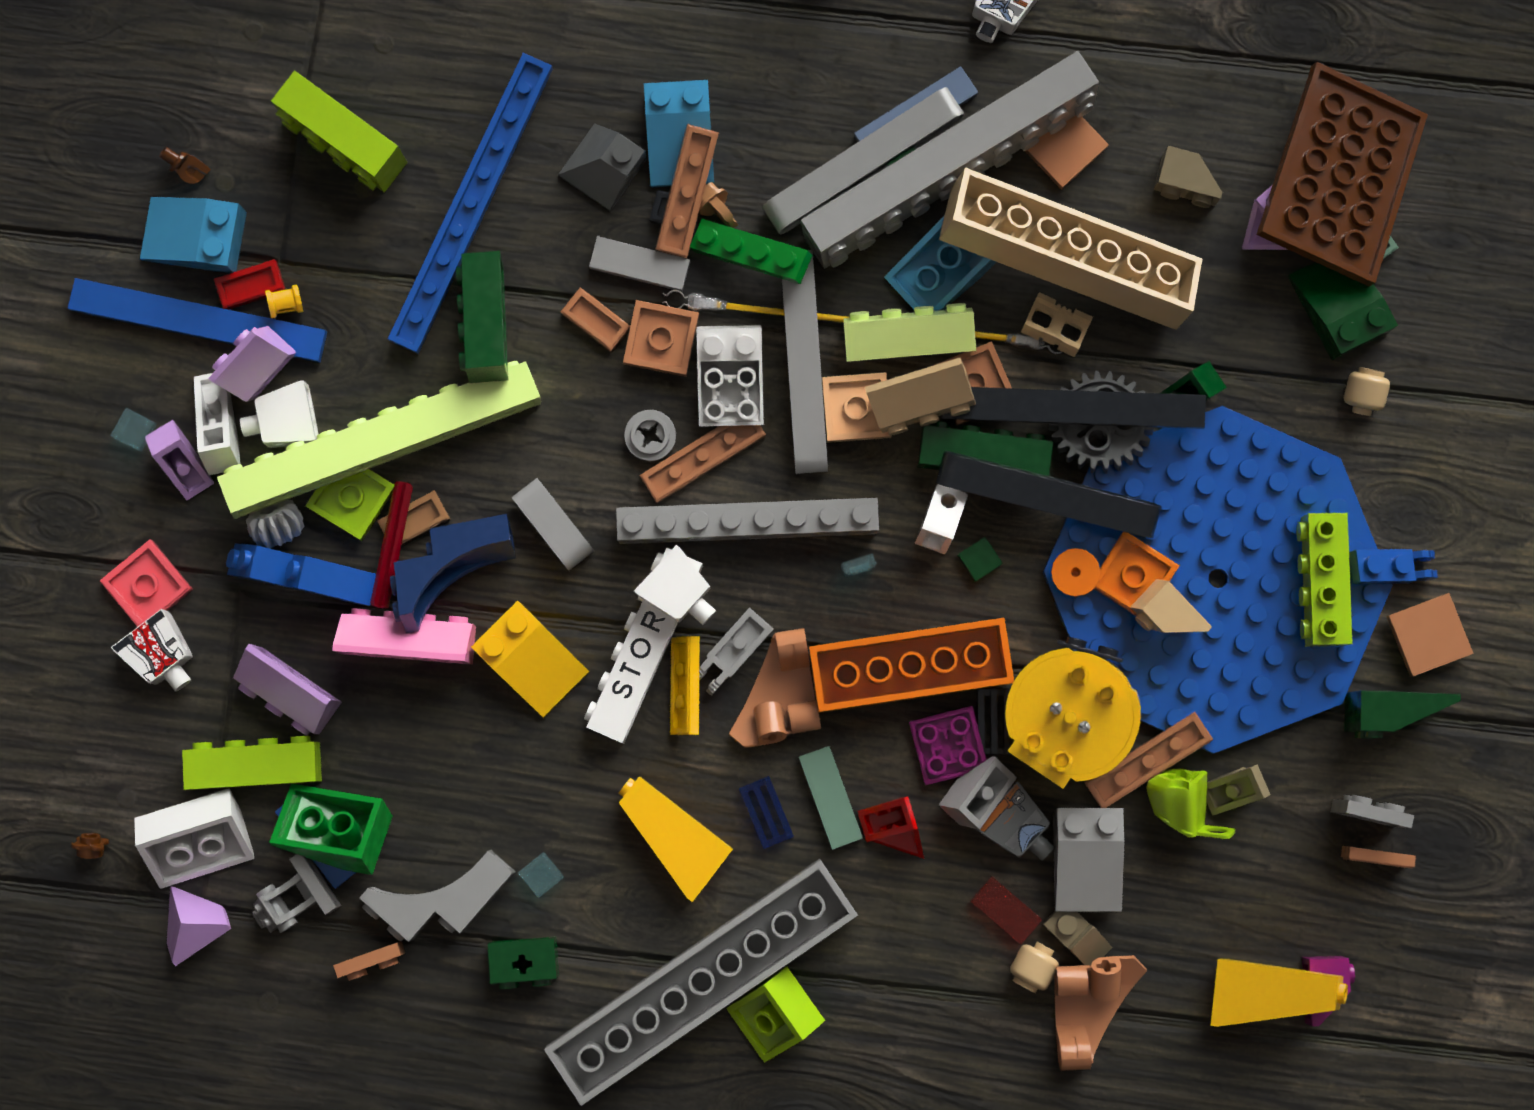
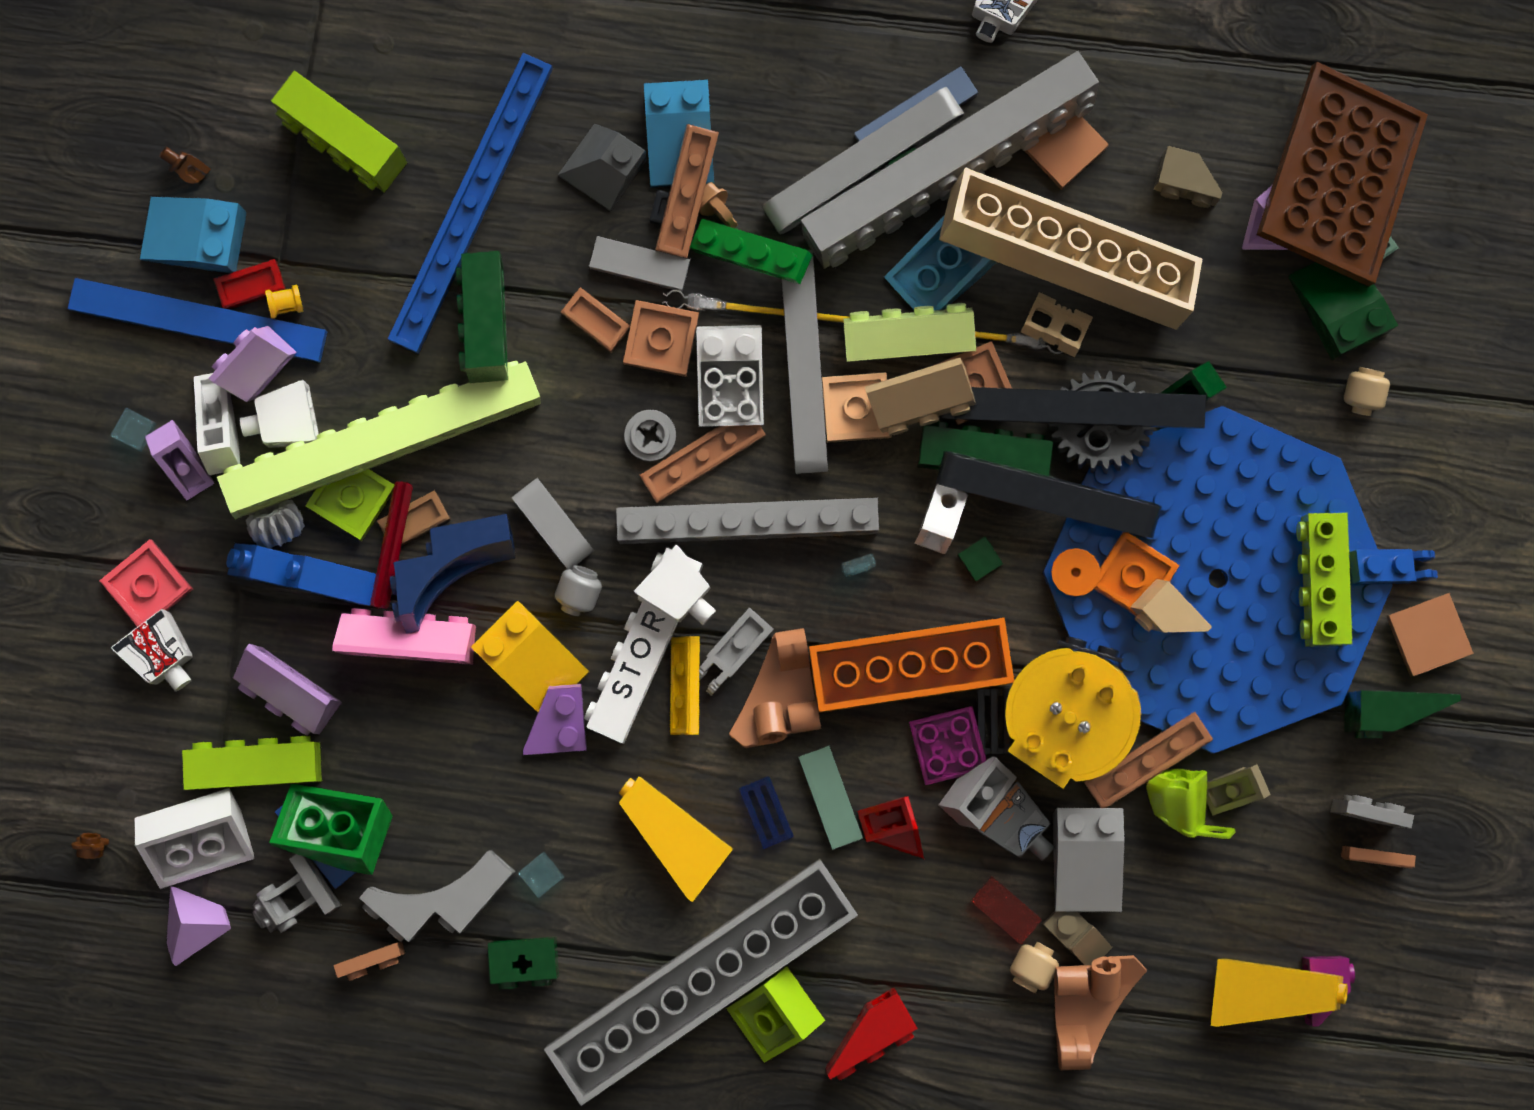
(559, 722): none -> medium lavender wing
(578, 590): none -> light grey head
(875, 1028): none -> red slope

